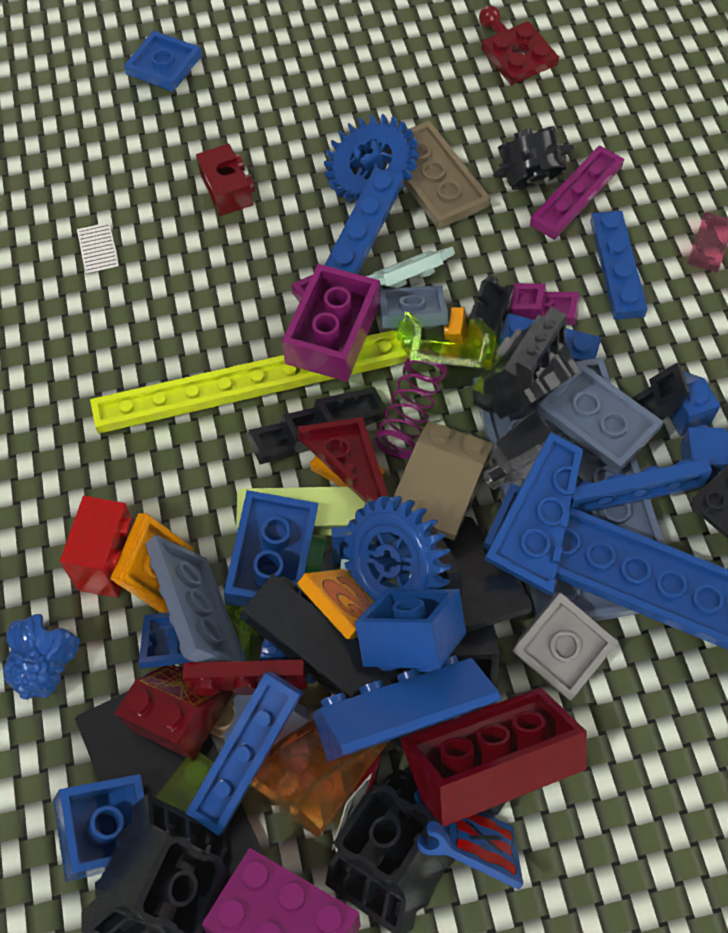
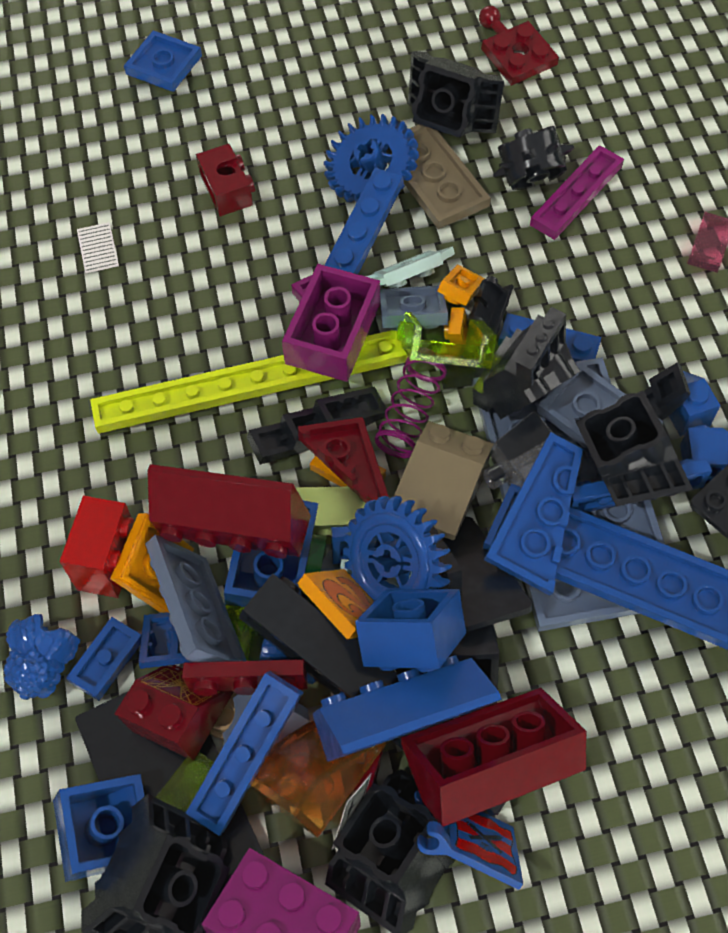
(105, 658): none -> blue plate
(227, 511): none -> dark red slope
(453, 96): none -> black slope
(460, 285): none -> light orange plate
(533, 299): magenta slope -> none
(564, 646): light grey plate -> none
(618, 265): blue plate -> none
(633, 451): none -> black slope

